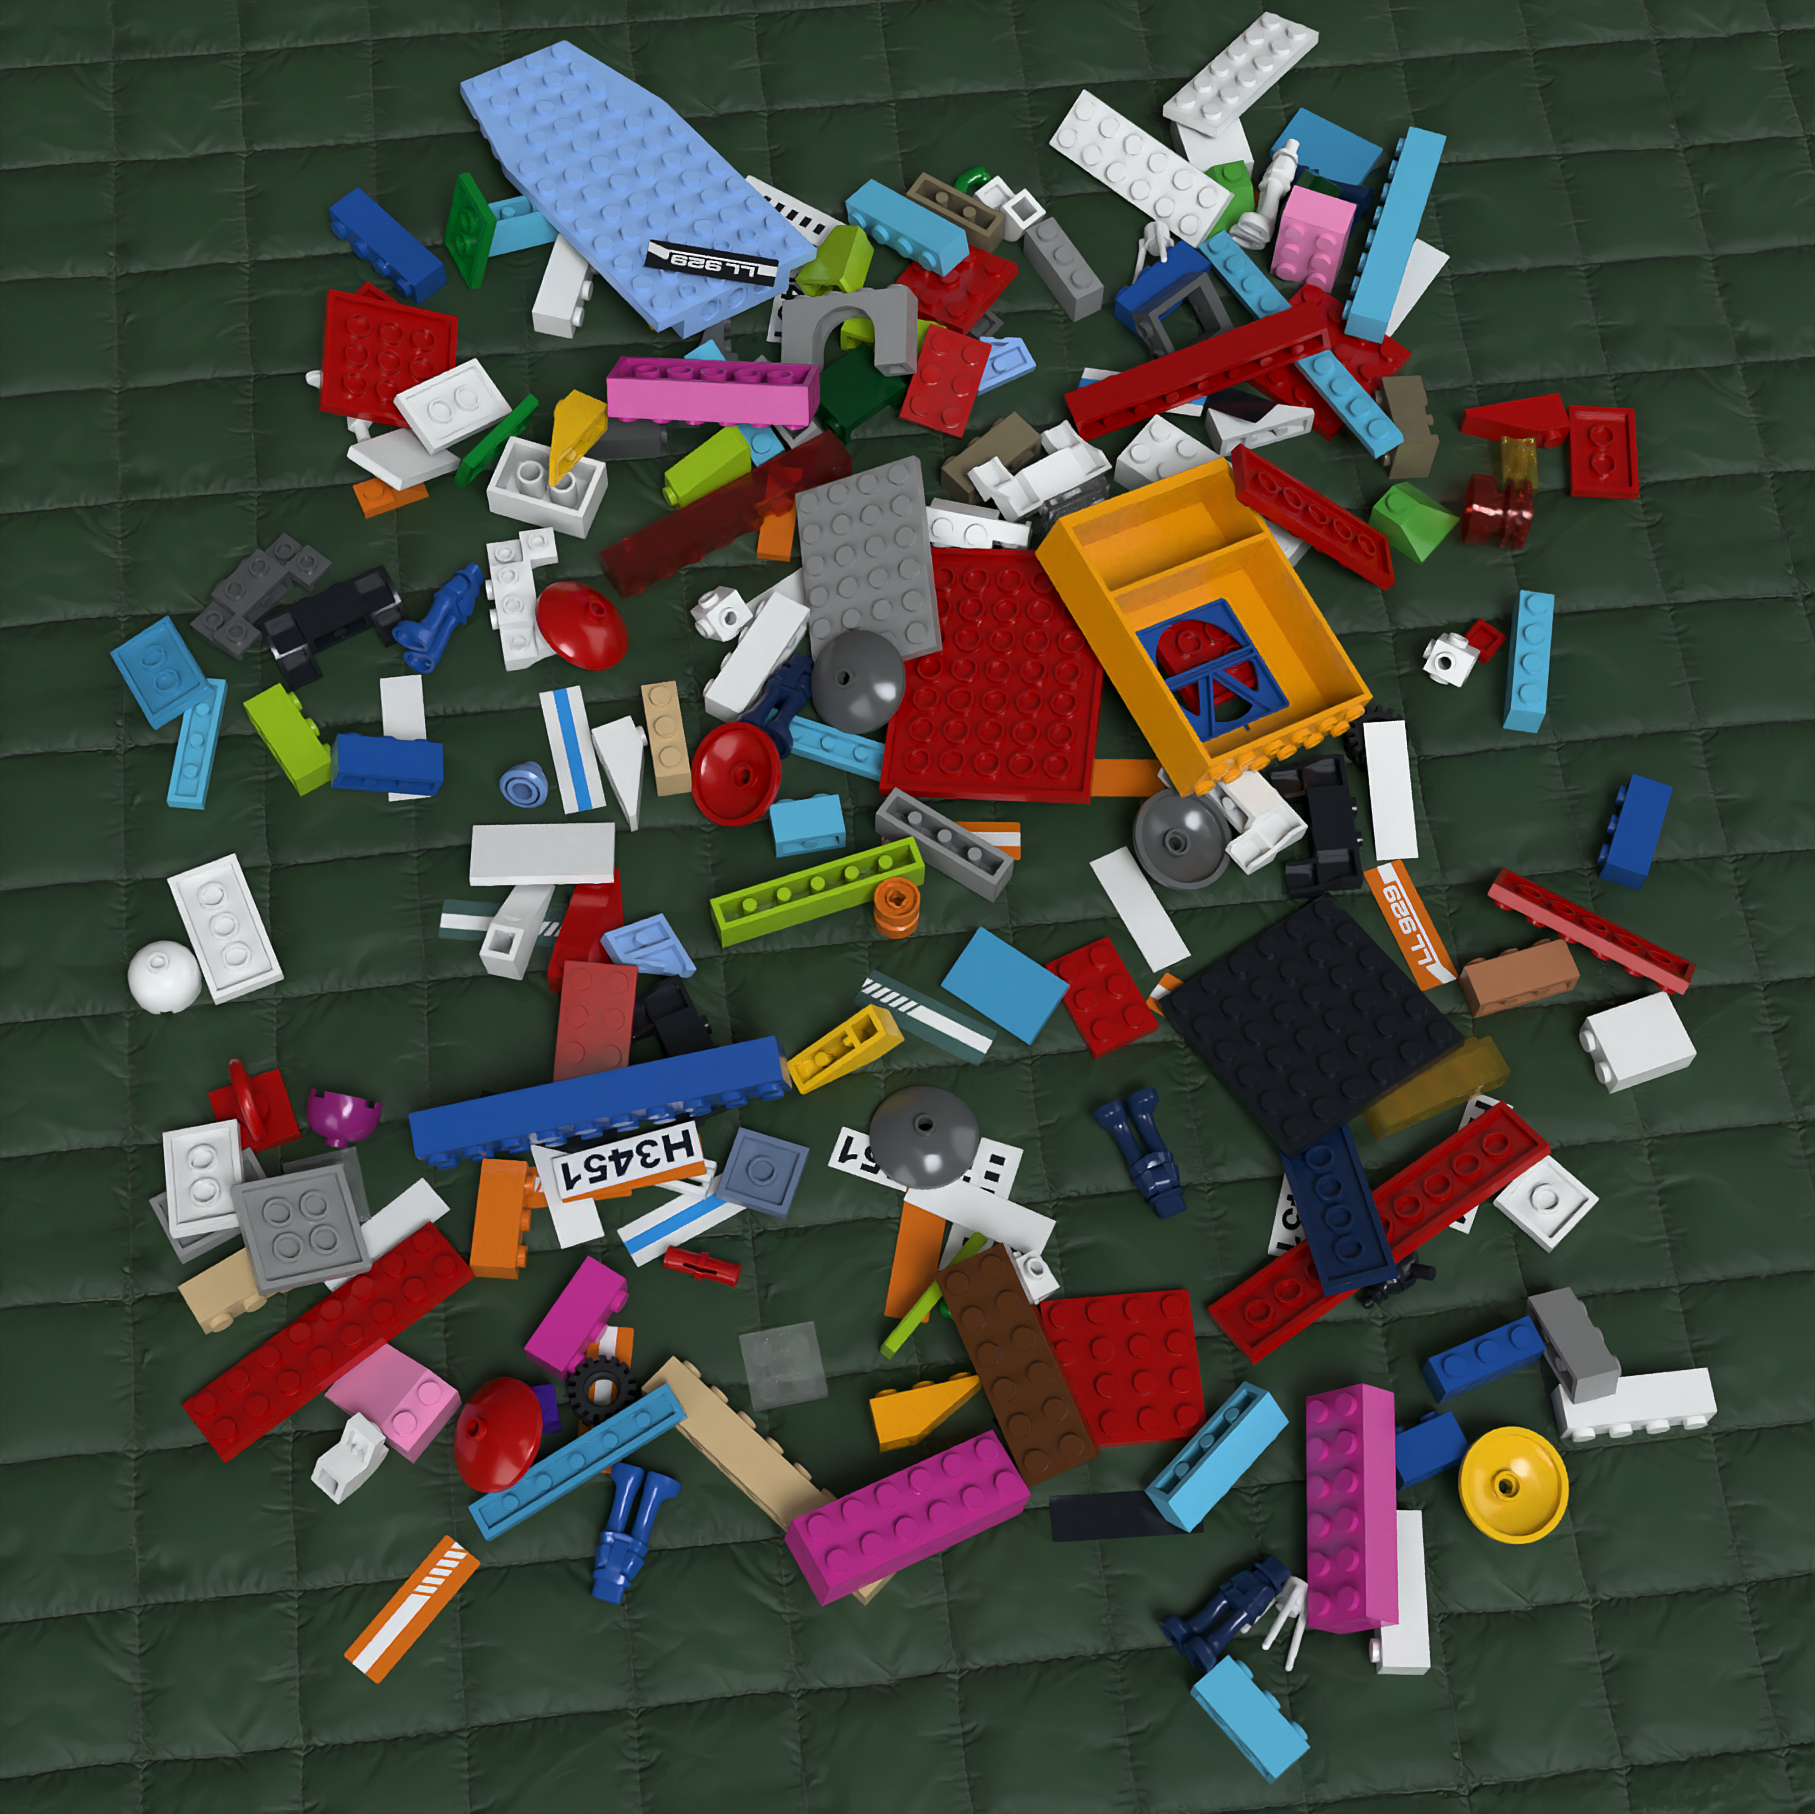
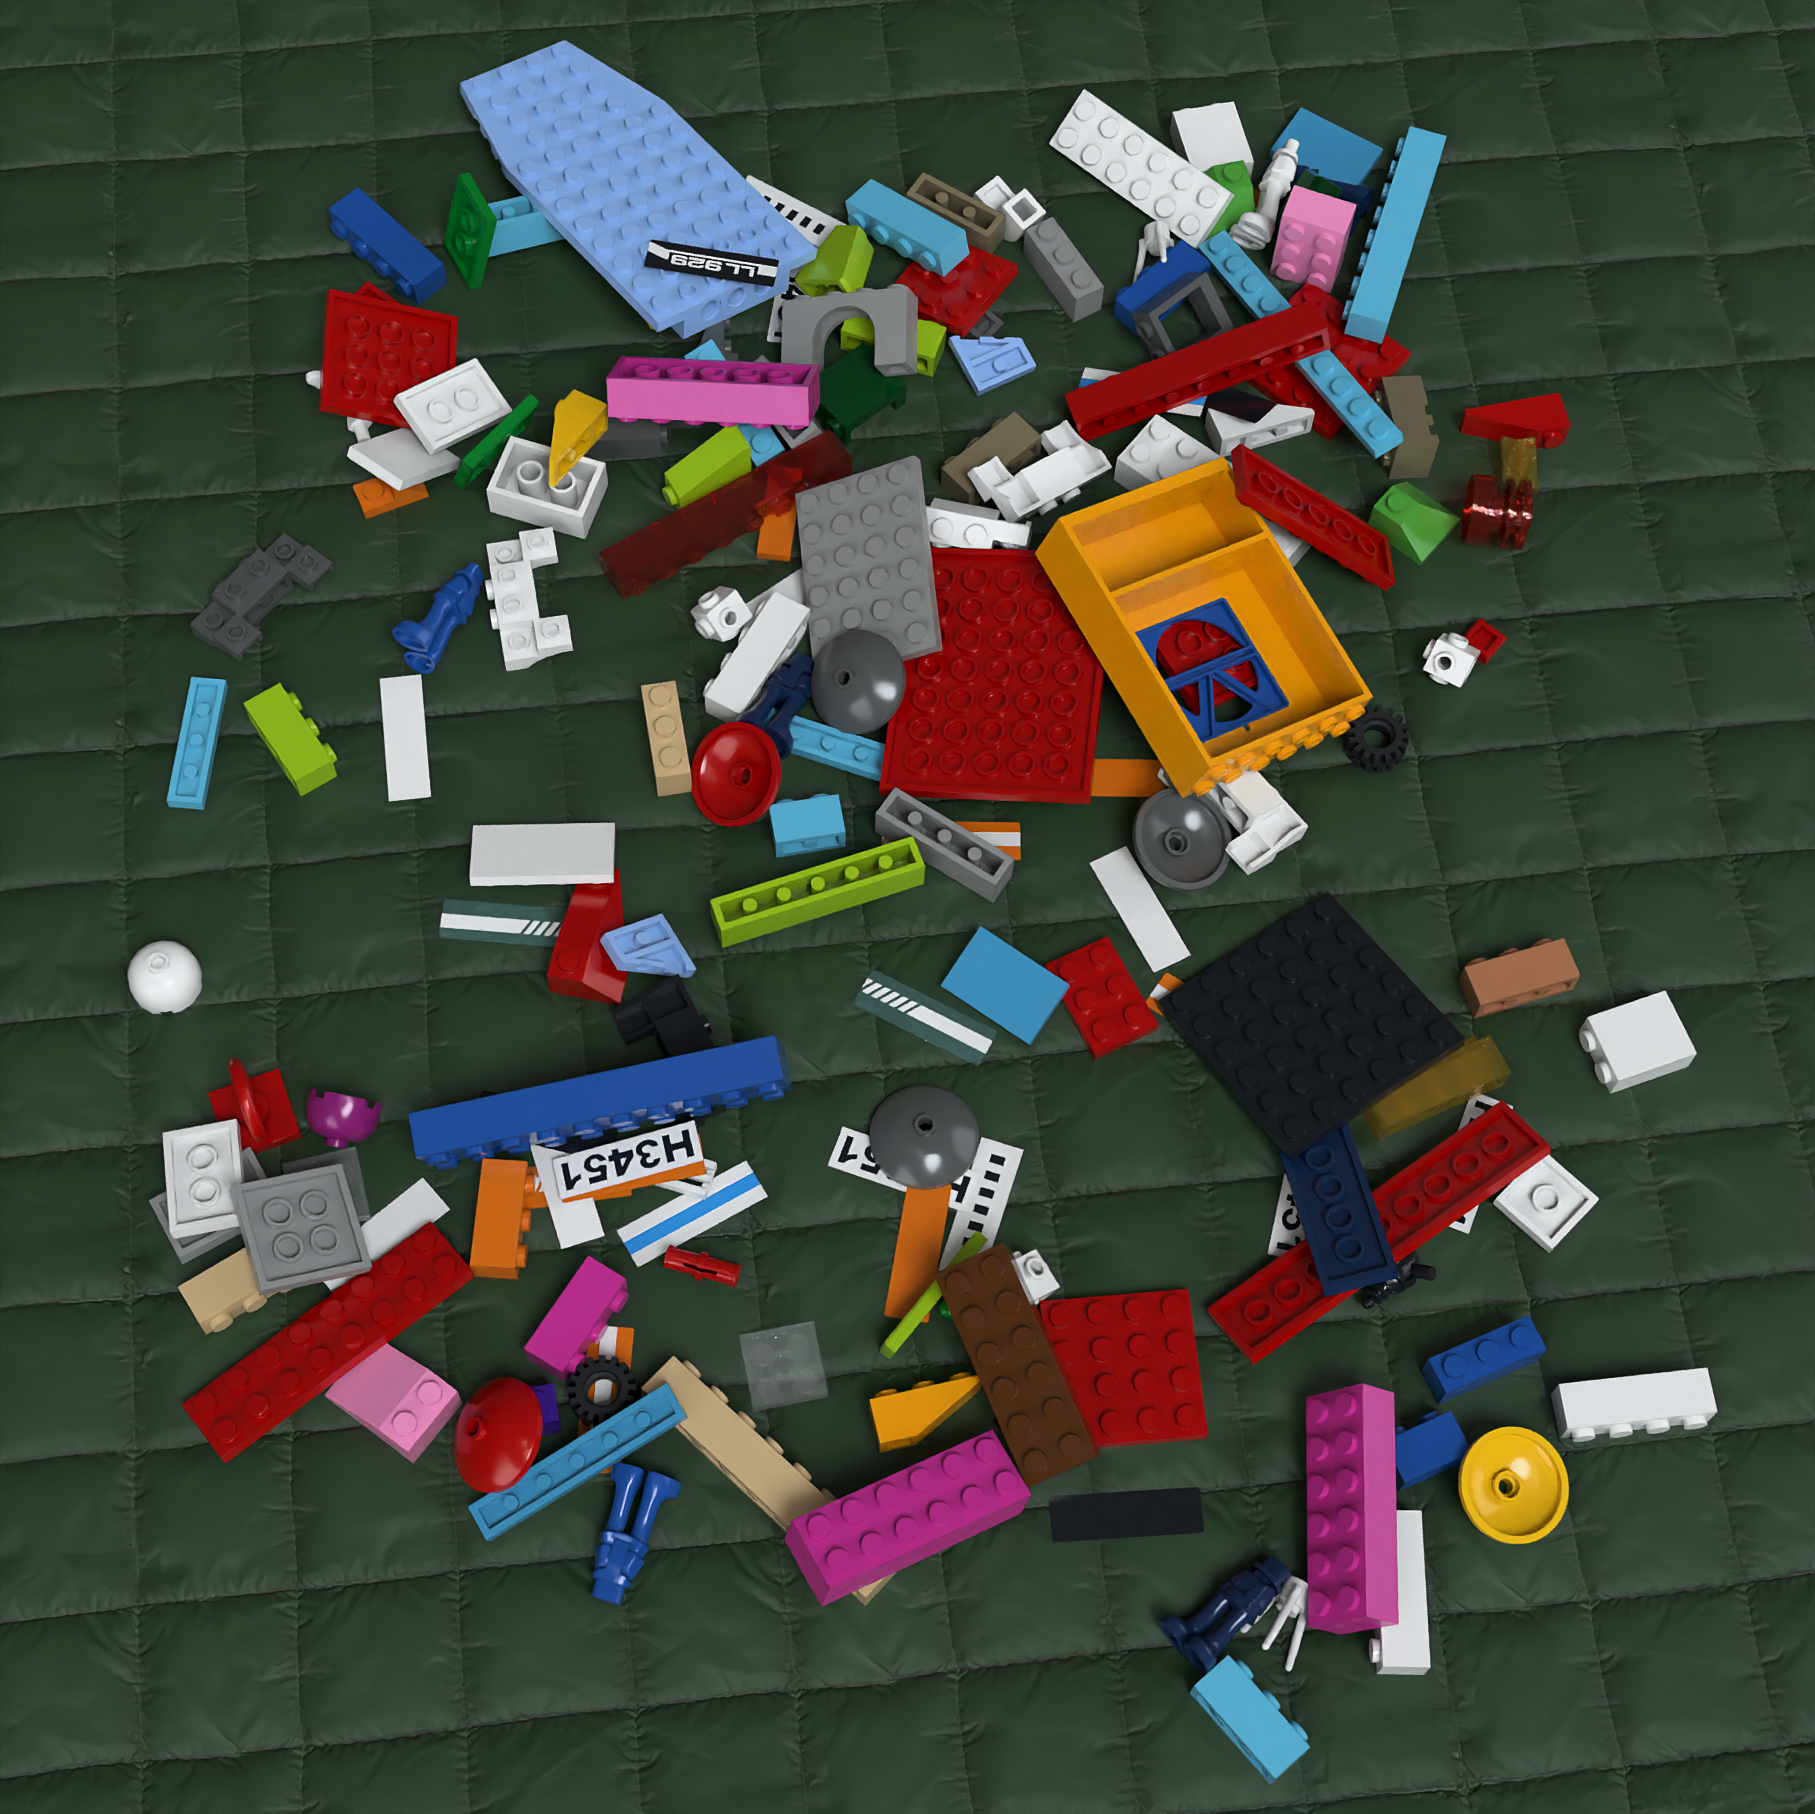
(161, 672): dark azure tile -> none
(225, 929): white plate -> none
(330, 619): black bracket -> none
(351, 1460): white brick -> none
(386, 764): blue brick -> none
(412, 1609): orange sticker -> none
(515, 930): white slope -> none
(524, 785): medium blue brick -> none
(563, 291): white brick -> none
(572, 749): white sticker -> none
(582, 625): red dish -> none
(595, 1018): red plate -> none
(623, 760): white slope -> none
(762, 1173): sand blue plate -> none
(845, 1048): yellow slope -> none
(896, 907): orange wheel -> none
(945, 381): red plate -> none
(970, 177): green arm -> none
(986, 1213): white sticker -> none
(1072, 501): clear plate -> none
(1155, 1173): dark blue piece -> none
(1217, 1456): medium azure brick -> none
(1240, 74): white plate -> none
(1331, 830): black bracket -> none
(1390, 790): white sticker -> none
(1411, 925): orange sticker -> none
(1420, 271): white sticker -> none
(1528, 661): medium azure brick -> none
(1573, 1346): light grey brick -> none
(1601, 935): red plate -> none
(1602, 452): red plate -> none
(1634, 831): blue brick -> none

